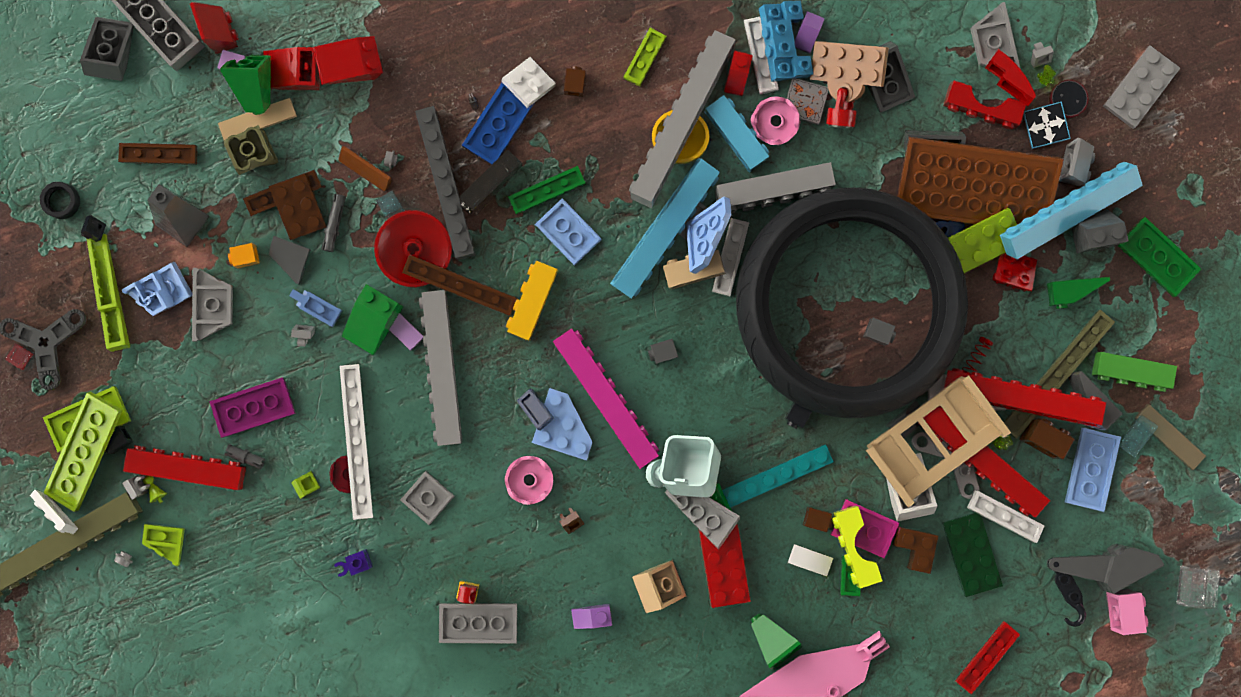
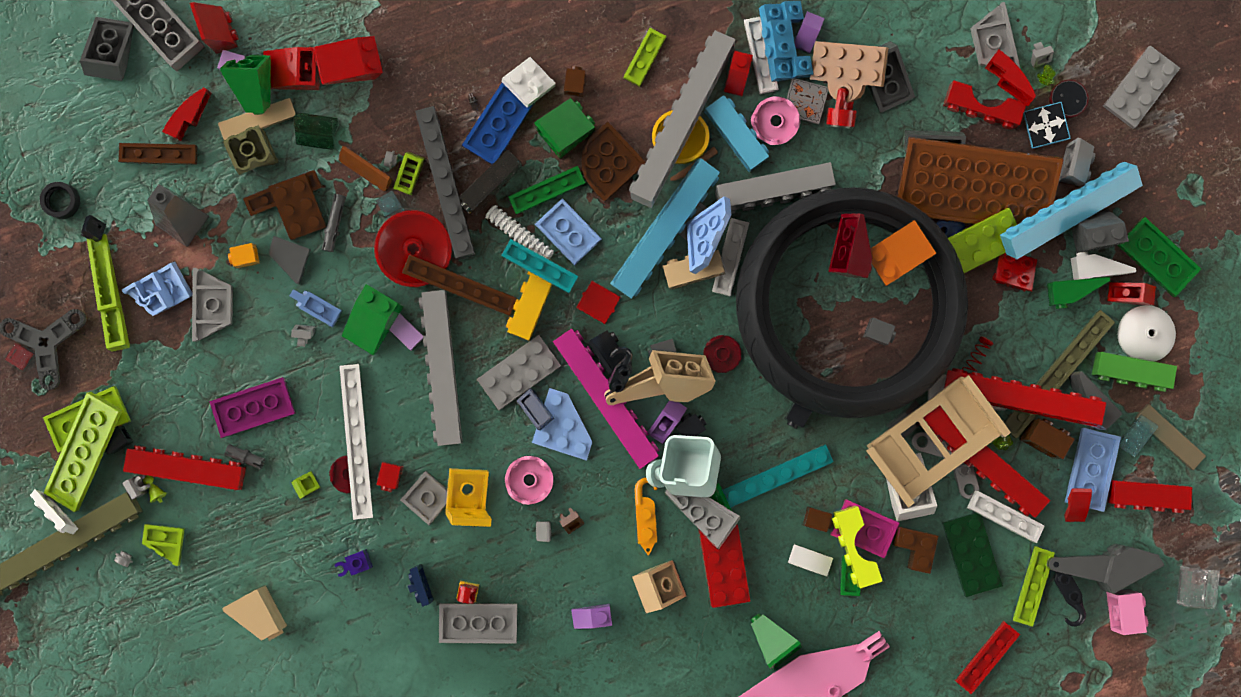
(187, 113): none -> red slope
(257, 614): none -> tan slope
(315, 130): none -> clear green bracket
(389, 476): none -> red brick
(409, 190): none -> lime slope
(420, 584): none -> dark blue hinge
(467, 508): none -> yellow bracket
(517, 232): none -> white piece
(518, 372): none -> light grey plate
(539, 266): none -> teal plate
(543, 531): none -> light grey slope
(565, 127): none -> green slope
(598, 302): none -> red piece
(603, 346): none -> black slope
(608, 162): none -> reddish brown plate
(645, 517): none -> light orange plate
(667, 421): none -> medium lavender slope
(671, 373): none -> tan slope
(691, 425): none -> black brick
(710, 153): none -> nougat piece
(722, 353): none -> dark red tile
(852, 248): none -> dark red slope
(900, 253): none -> orange slope
(1033, 587): none -> lime plate
(1079, 504): none -> red slope
(1096, 266): none -> white slope
(1132, 293): none -> red slope
(1135, 337): none -> white dish
(1150, 495): none -> red brick

